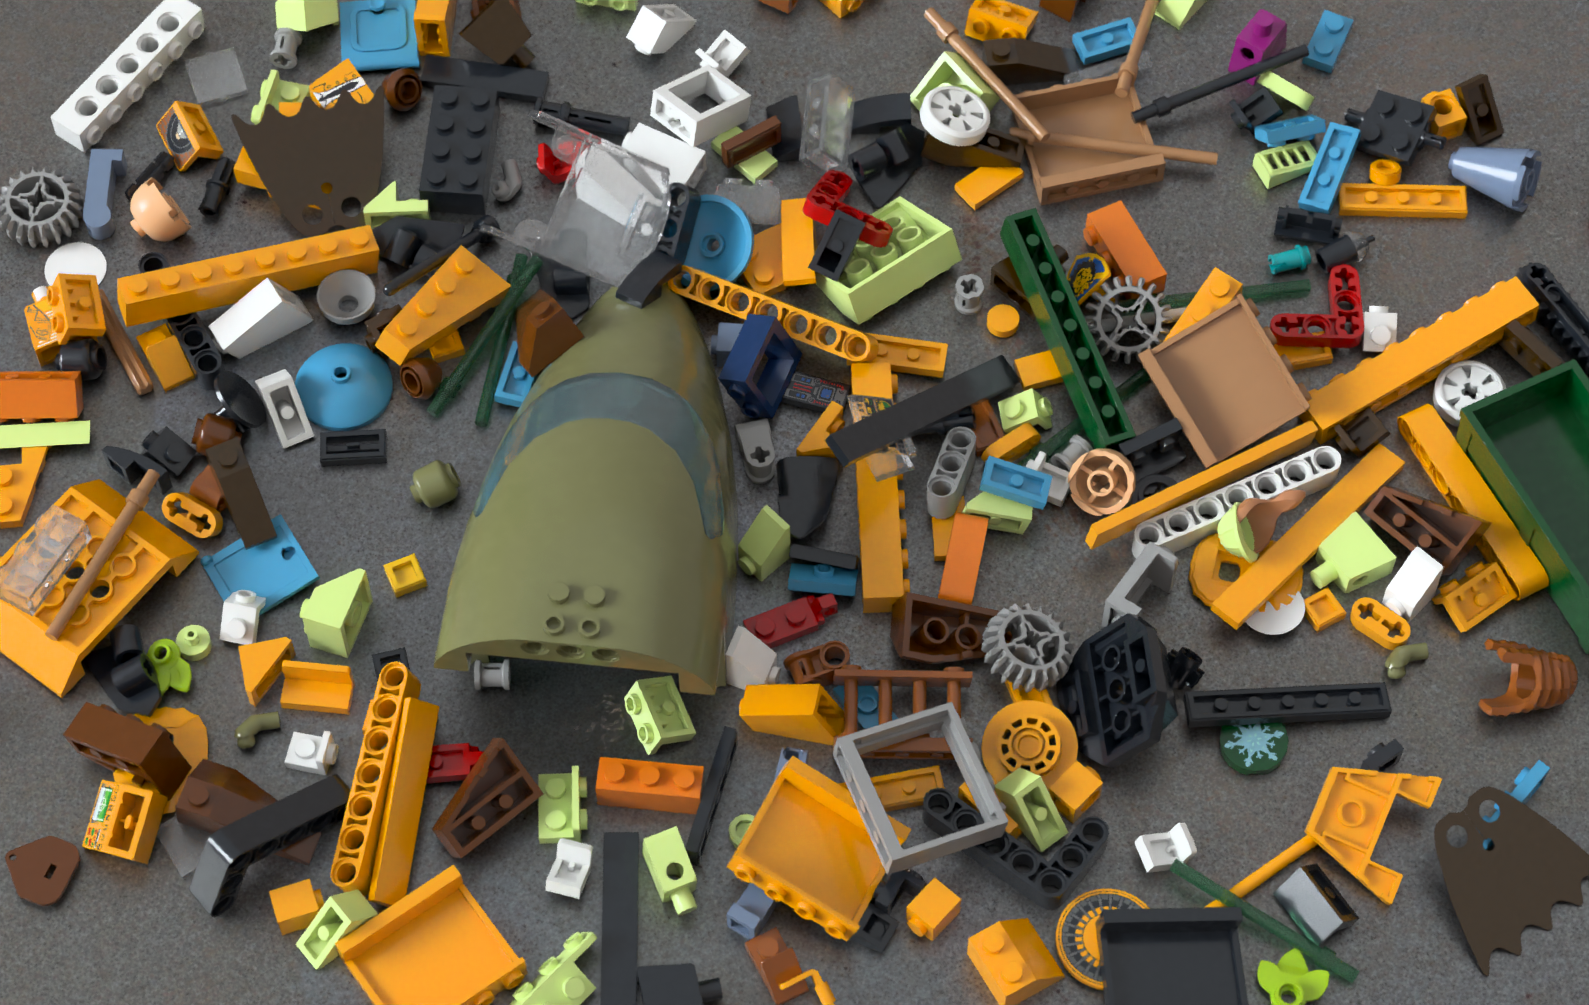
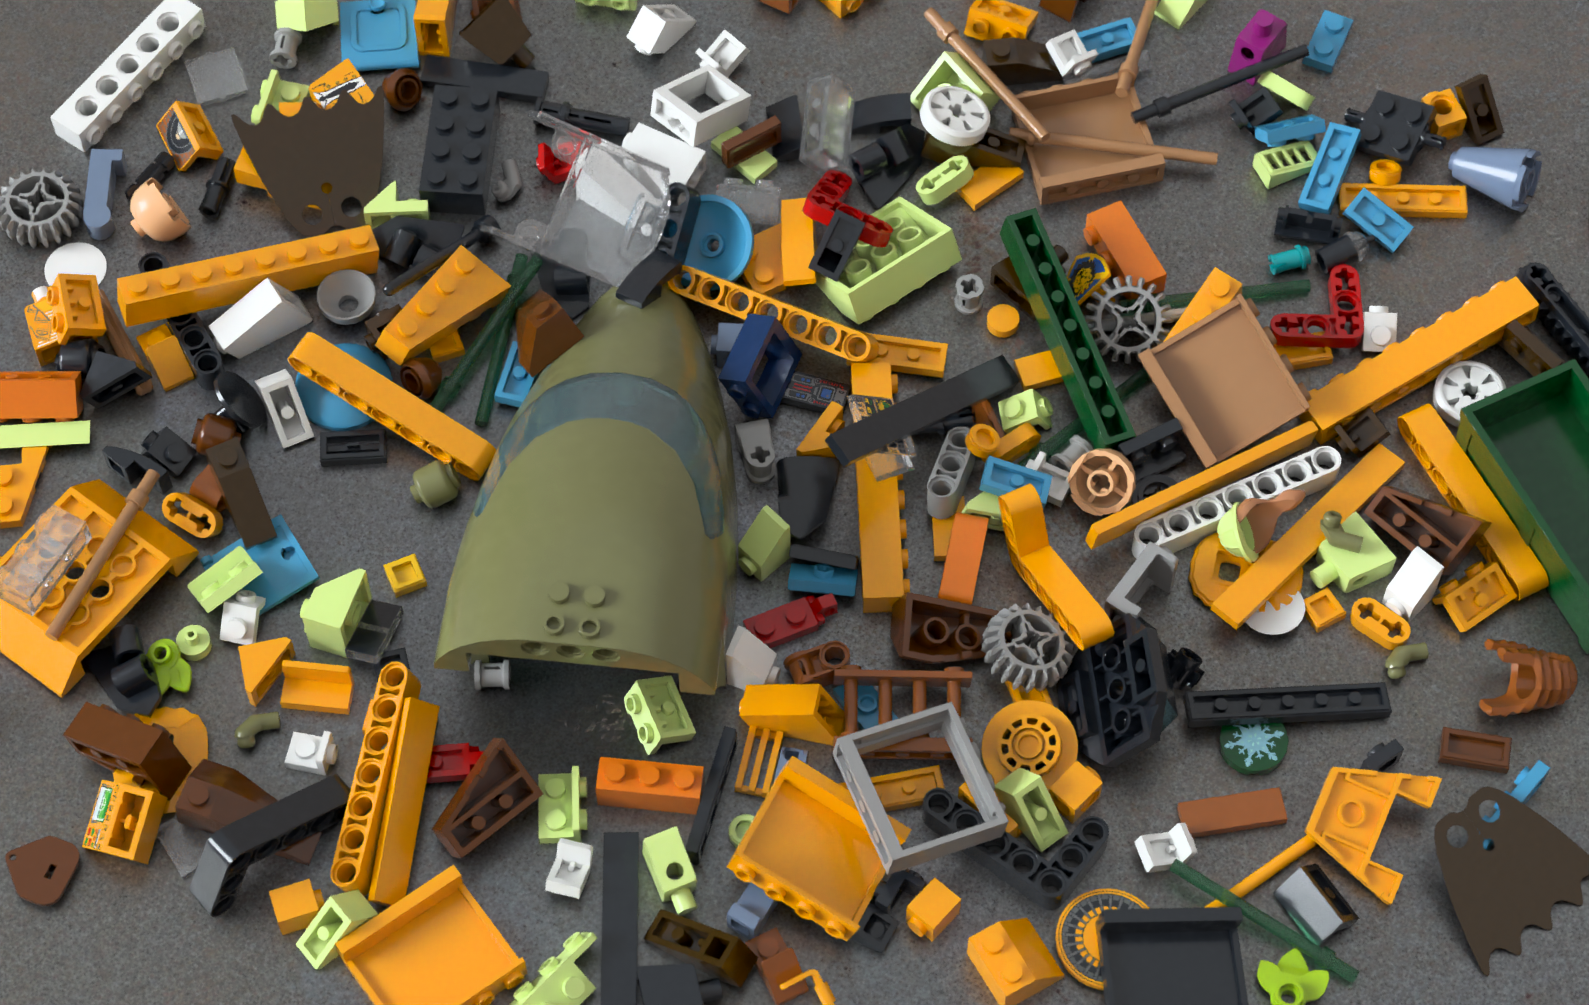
(111, 378): none -> black slope
(224, 579): none -> yellowish green bracket
(374, 631): none -> black tile
(392, 406): none -> light orange beam
(704, 946): none -> dark brown slope
(765, 736): none -> light orange tile
(944, 180): none -> yellowish green beam
(982, 440): none -> light orange tile
(1047, 573): none -> light orange beam
(1070, 54): none -> white bracket
(1233, 812): none -> dark orange tile
(1336, 535): none -> olive arm
(1378, 220): none -> dark azure plate
(1475, 750): none -> reddish brown tile

